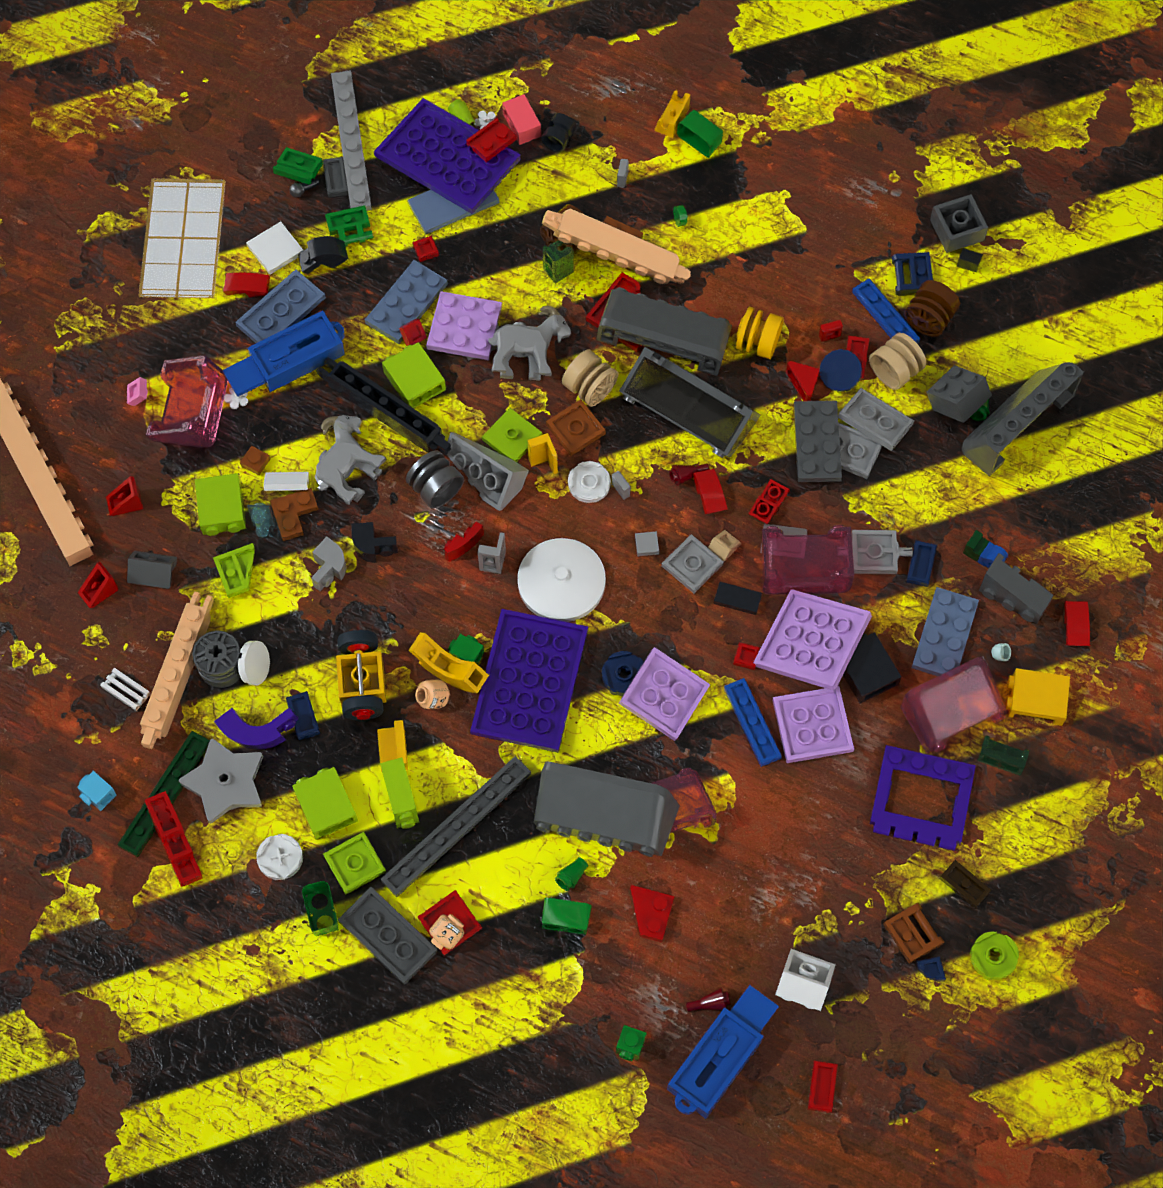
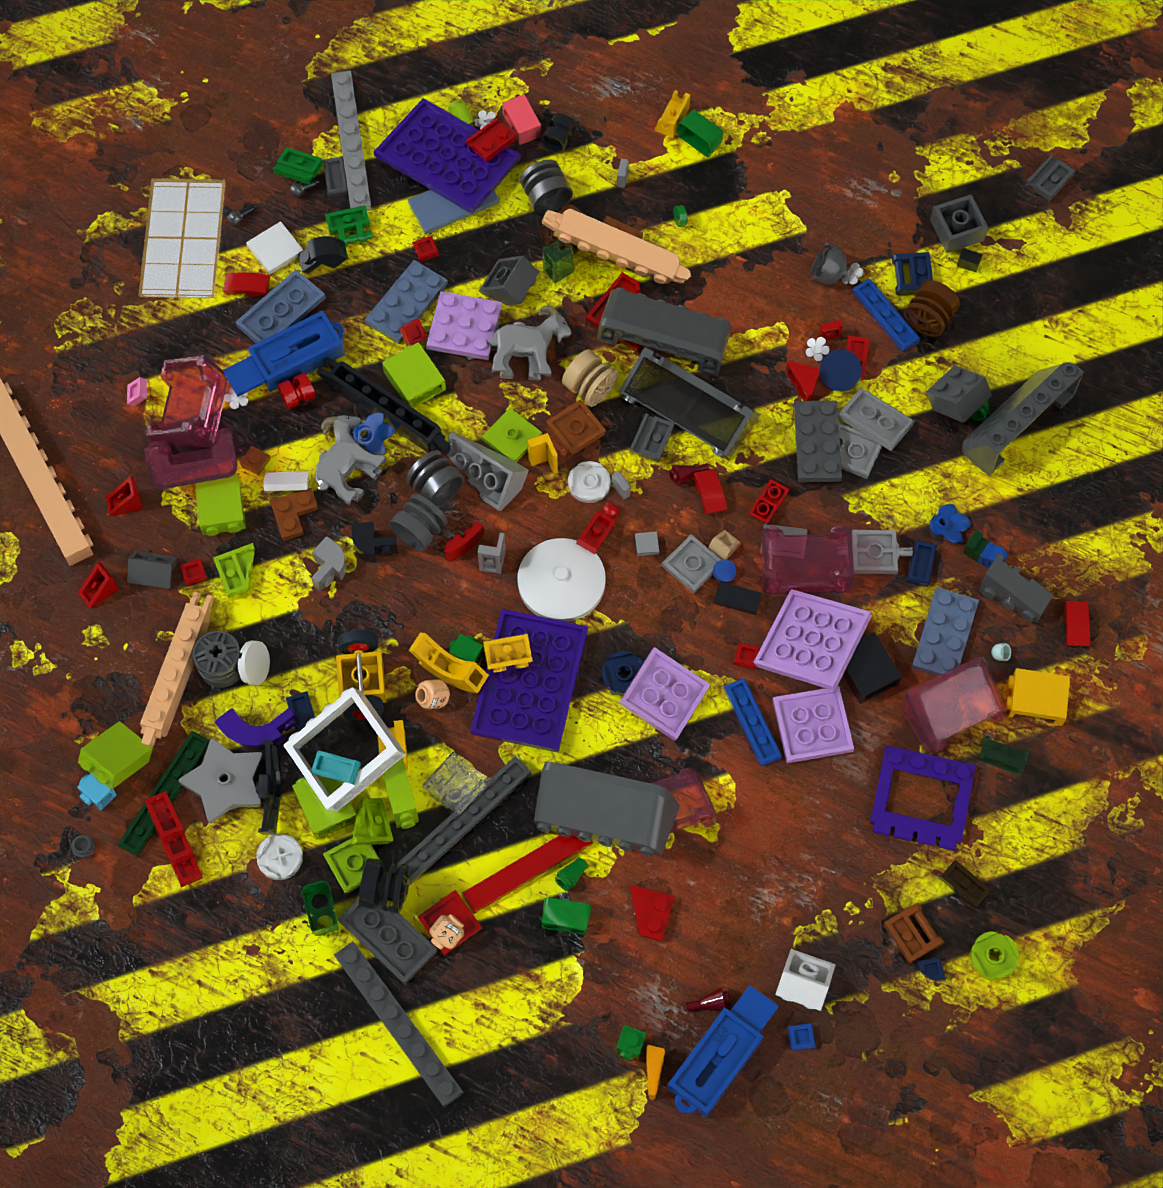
(82, 846): none -> dark grey plate
(111, 679): white tile -> none
(114, 755): none -> lime brick
(193, 572): none -> red tile
(194, 466): none -> clear pink windscreen
(236, 217): none -> piece
(261, 517): clear light blue hinge -> none
(270, 788): none -> black plate
(296, 391): none -> red wheel
(335, 767): none -> teal tile
(366, 775): none -> white window
(371, 823): none -> lime wing
(375, 433): none -> blue plate
(383, 885): none -> black wheel
(398, 1024): none -> dark grey plate
(418, 522): none -> dark grey wheel
(455, 783): none -> clear brick
(507, 652): none -> yellow bracket
(510, 280): none -> dark grey slope
(522, 871): none -> red tile
(546, 186): none -> flat silver wheel
(599, 528): none -> red plate
(652, 437): none -> dark grey plate
(654, 1063): none -> light orange slope
(724, 570): none -> blue tile
(760, 333): yellow wheel -> none
(801, 1037): none -> blue tile
(817, 348): none -> white plant
(822, 1086): red tile -> none
(829, 265): none -> dark grey cylinder
(853, 274): none -> white plant
(897, 361): tan wheel -> none
(952, 523): none -> blue plate
(1050, 177): none -> dark grey plate

